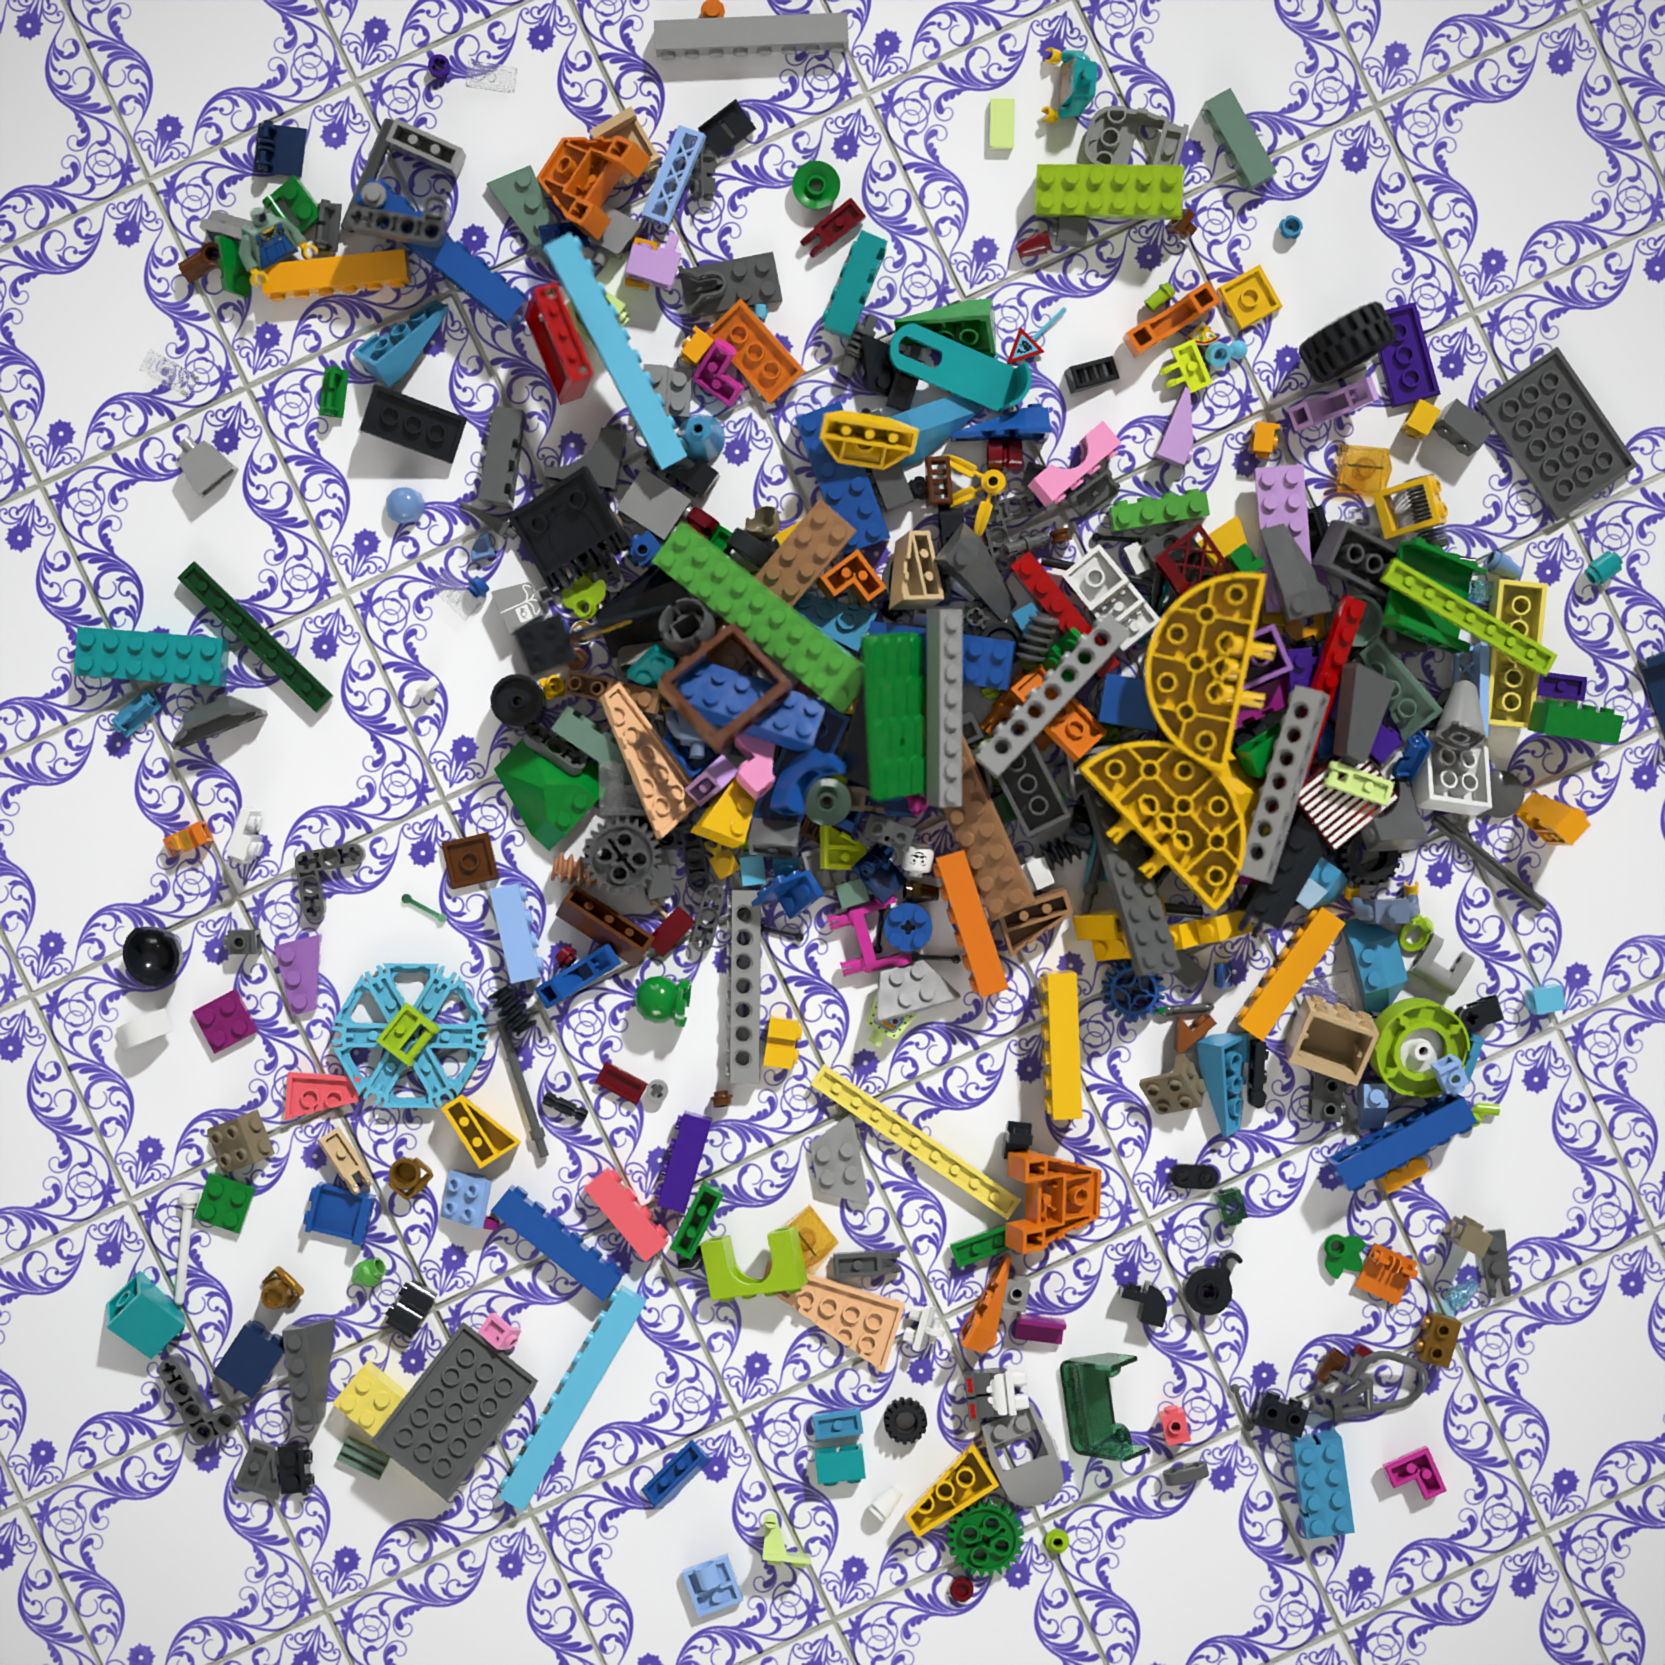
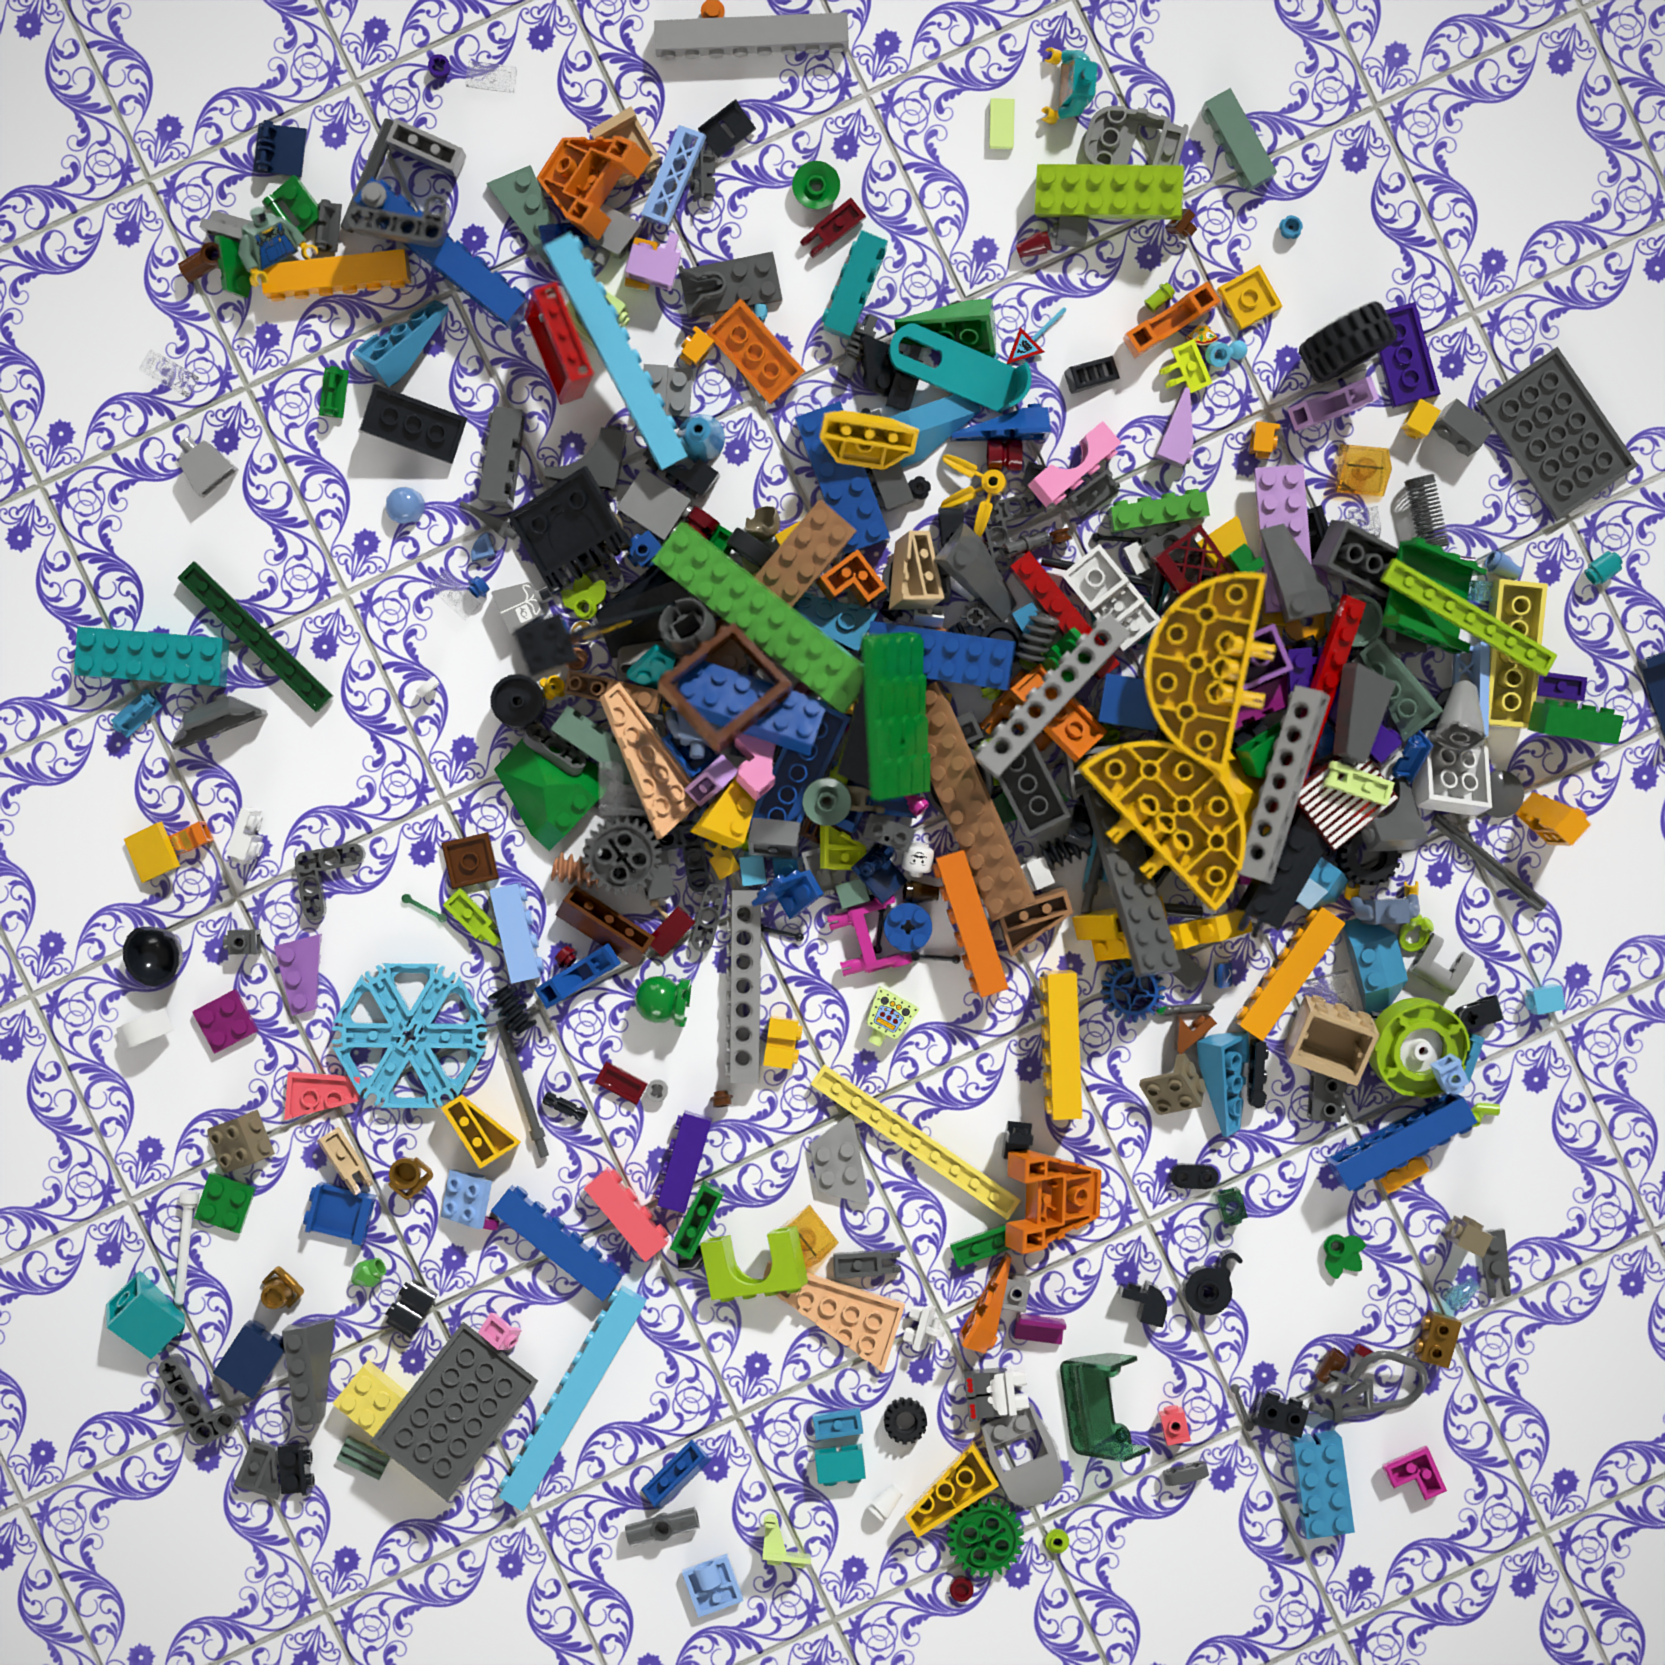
(151, 852): none -> yellow tile
(402, 1028): lime plate -> none
(472, 917): none -> lime hinge
(647, 1531): none -> dark grey piece
(712, 373): dark pink brick -> none
(798, 778): blue arch -> none
(911, 990): light grey wing -> none
(944, 707): light grey brick -> none
(947, 501): reddish brown slope -> none
(1372, 1104): light blue slope -> none
(1386, 1274): orange hinge -> none
(1387, 512): yellow window -> none

